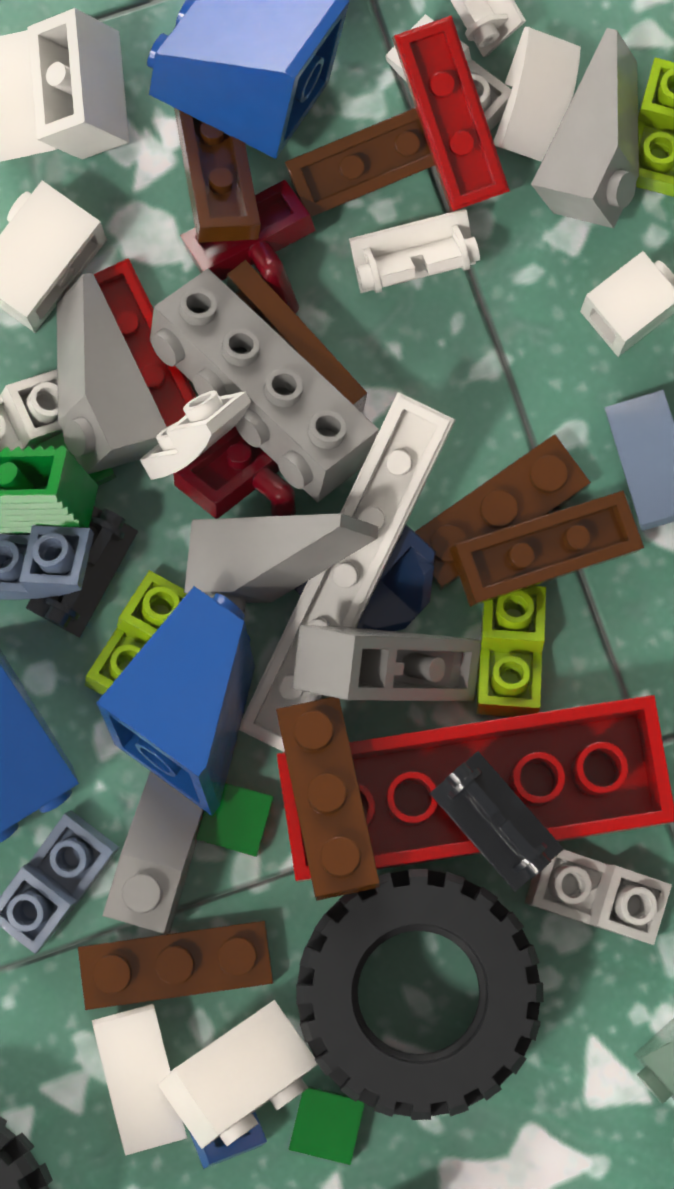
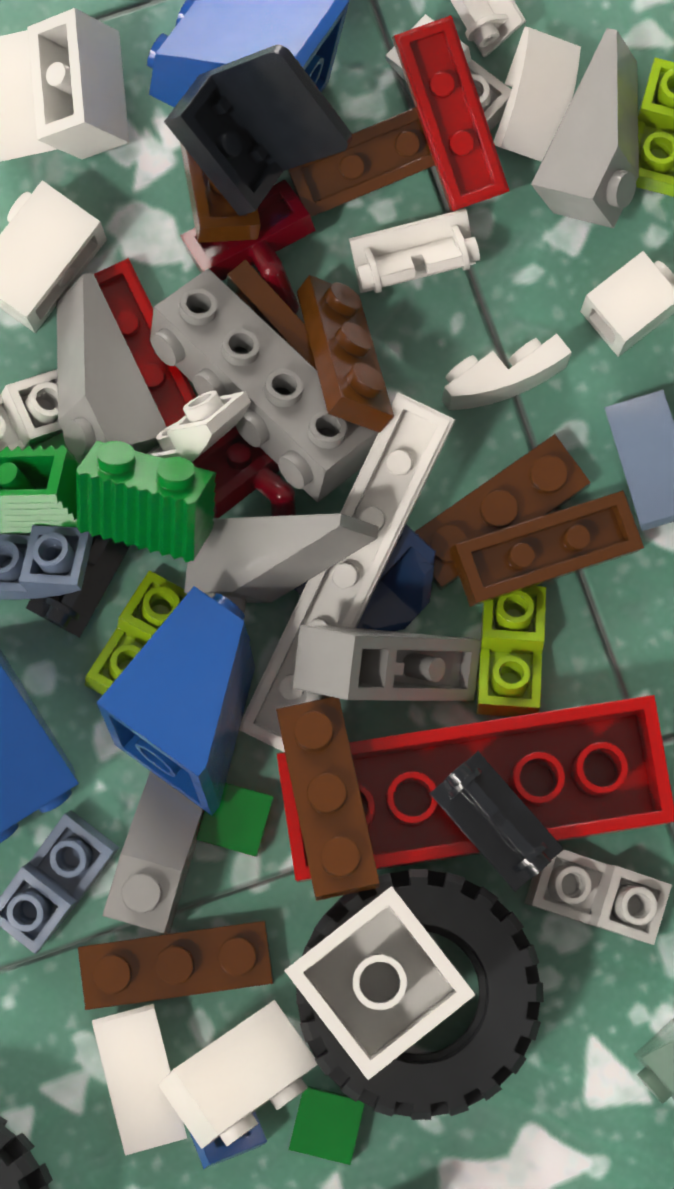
(145, 500): none -> green brick
(254, 123): none -> black bracket
(344, 354): none -> reddish brown plate
(379, 982): none -> white brick
(489, 381): none -> white slope

